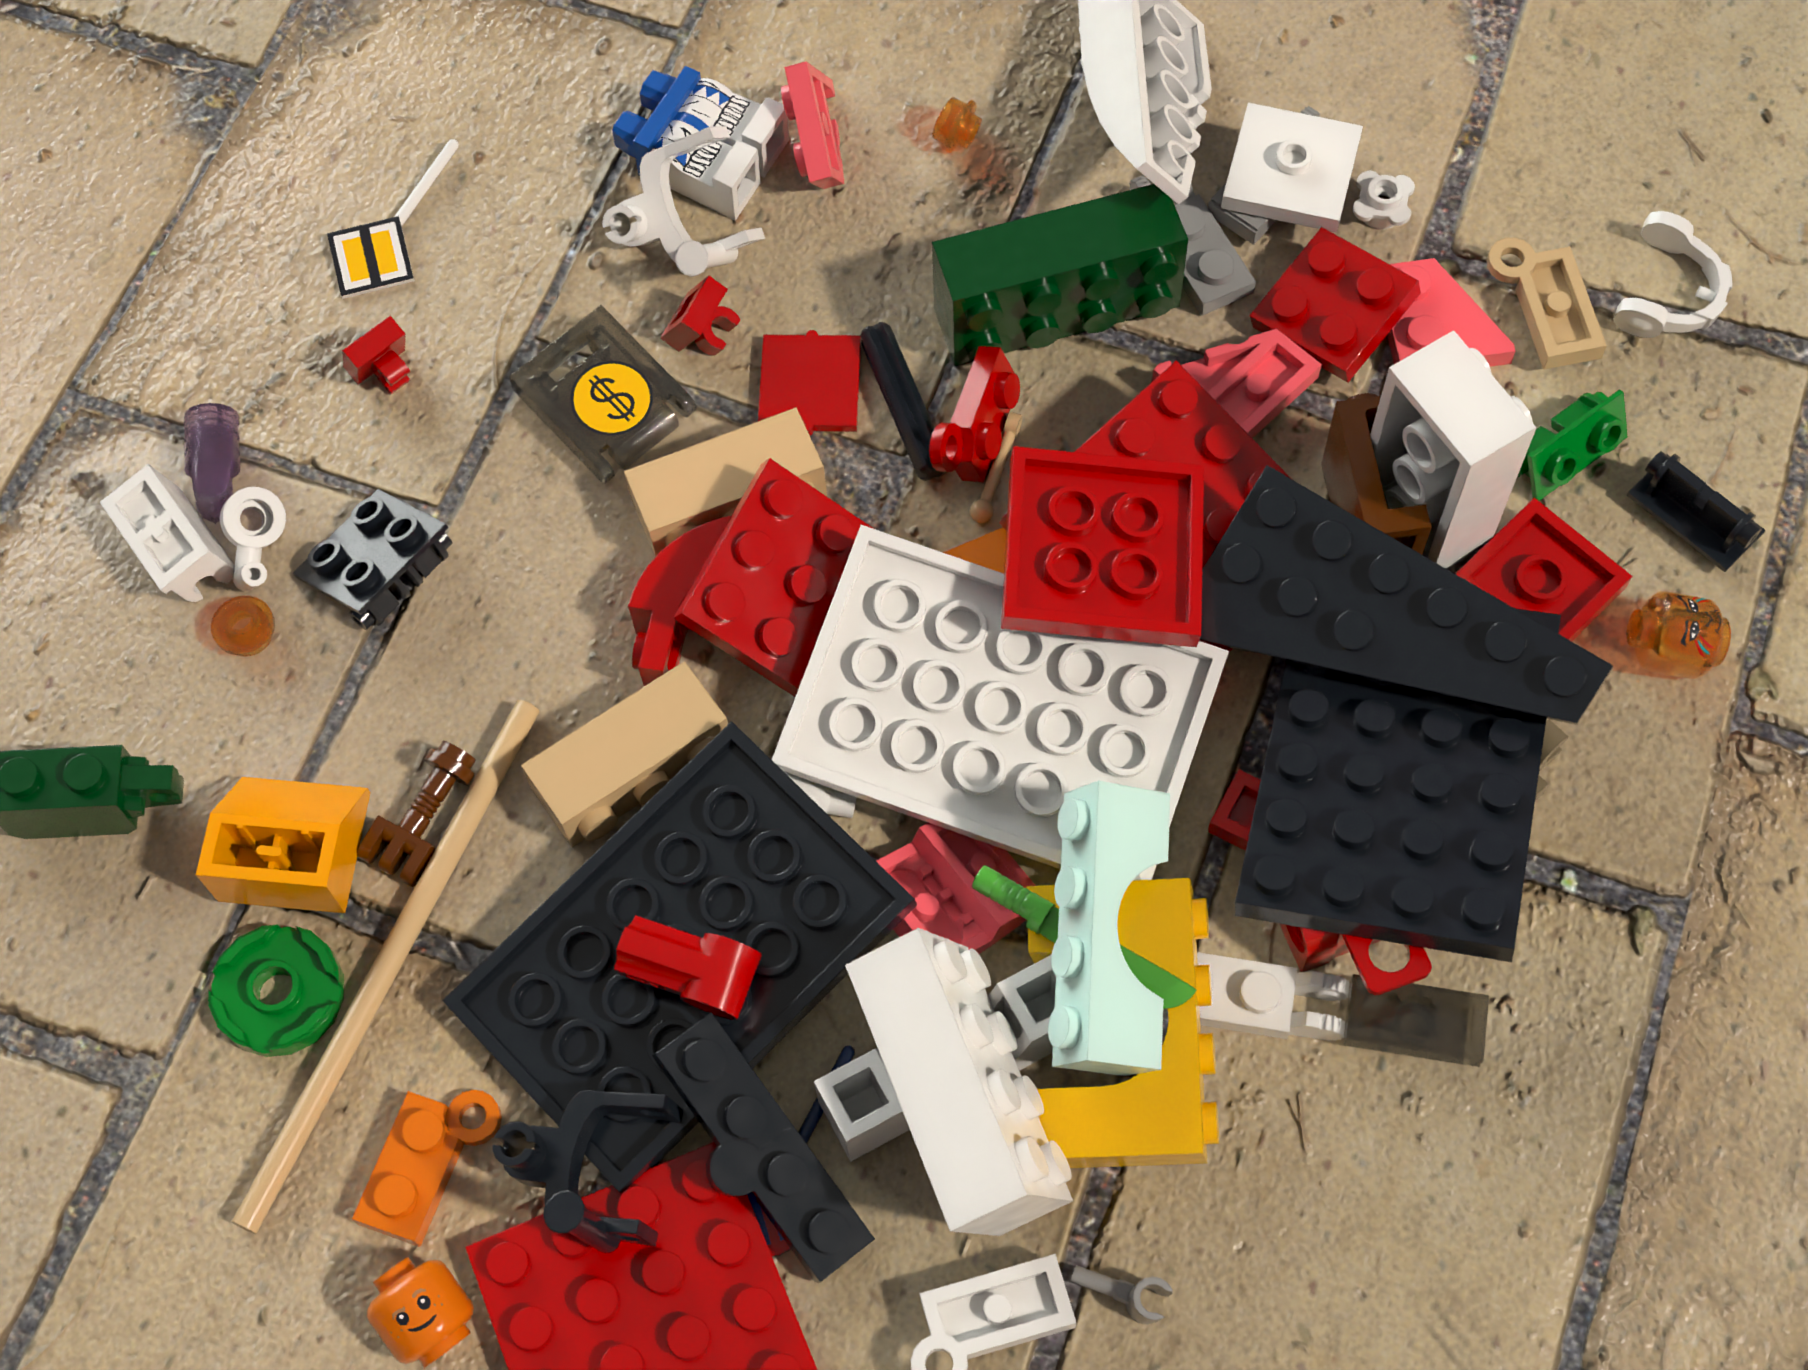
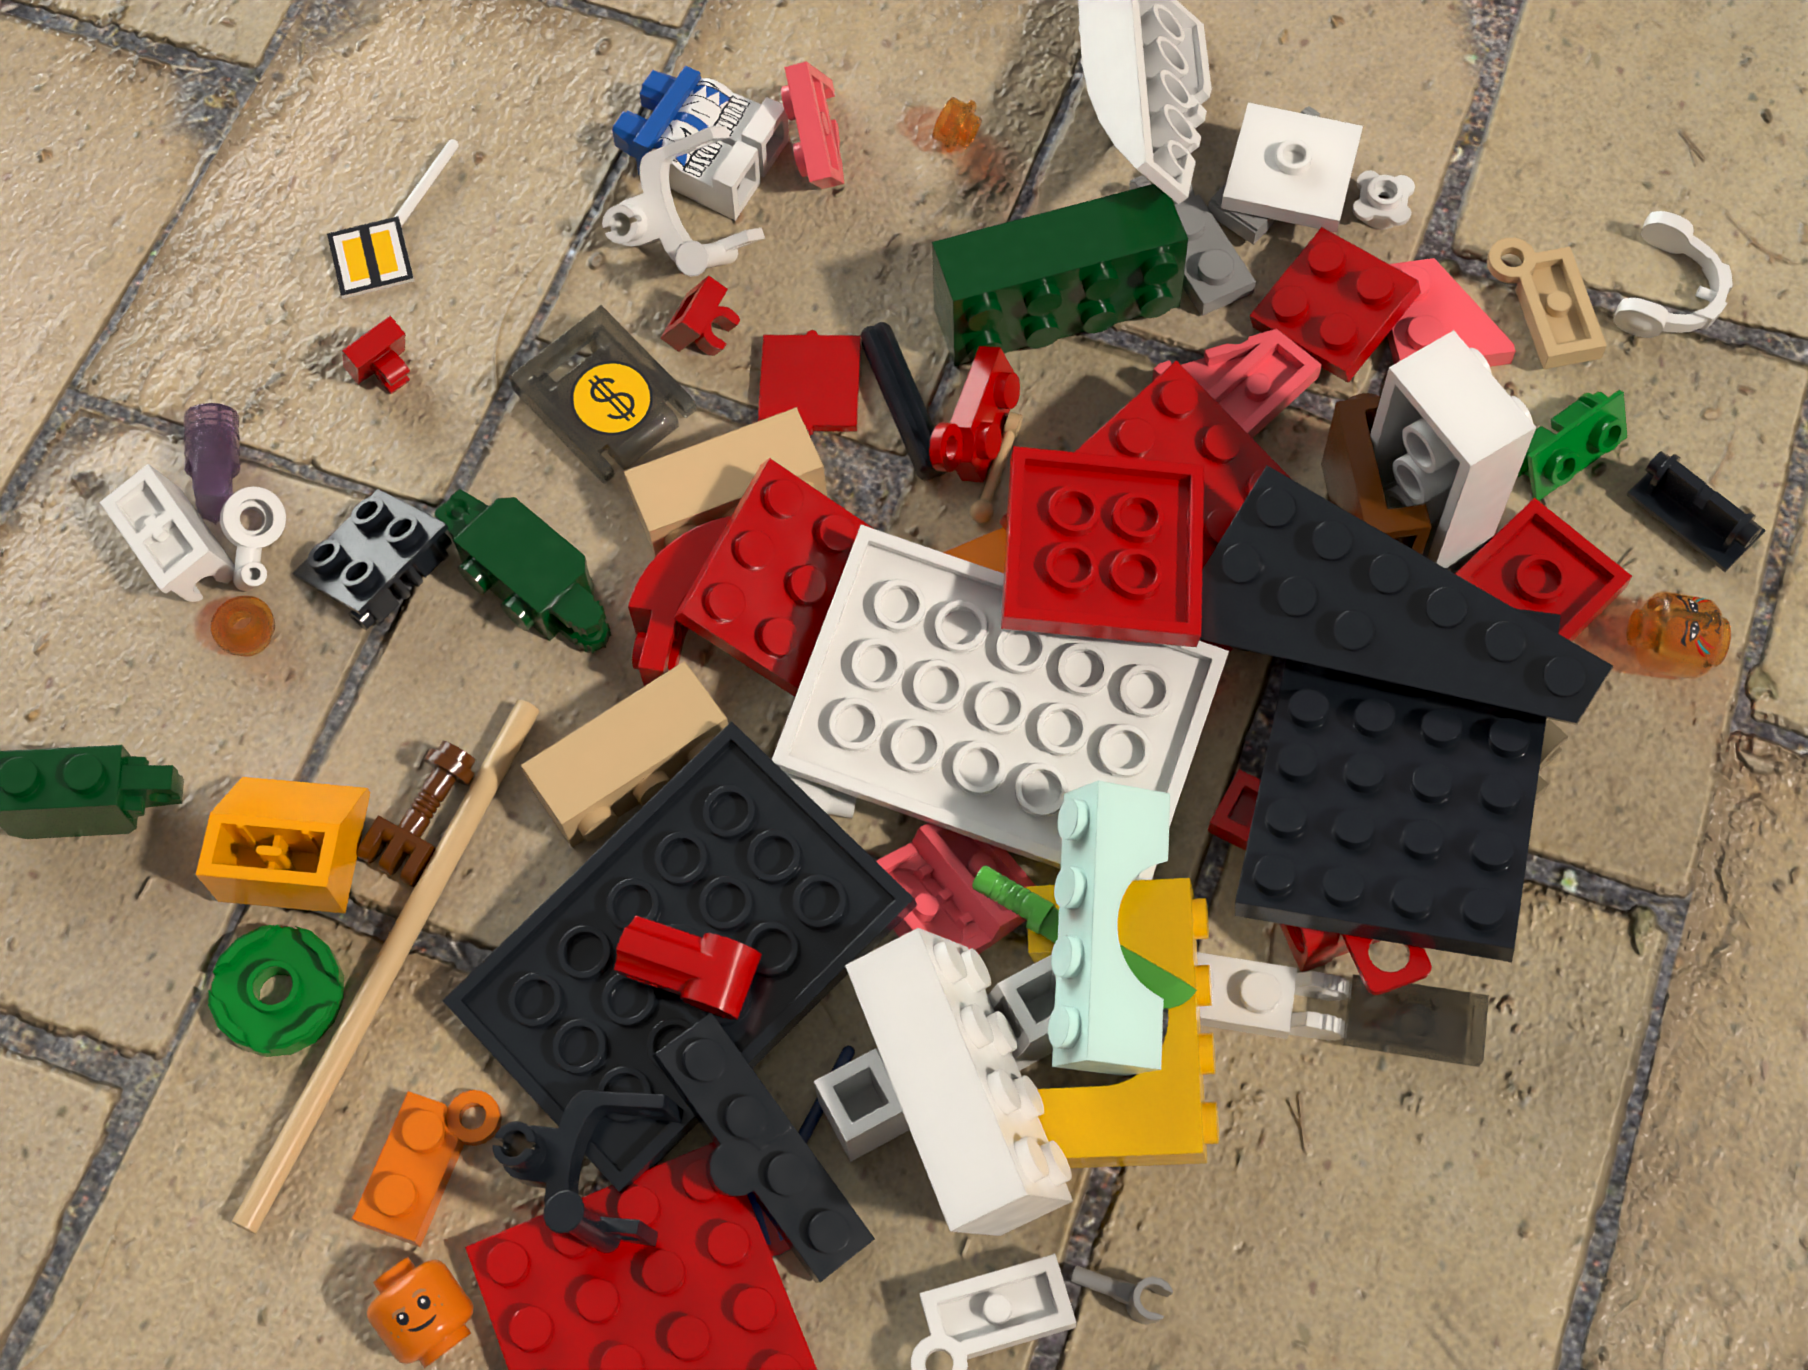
(527, 567): none -> dark green hinge

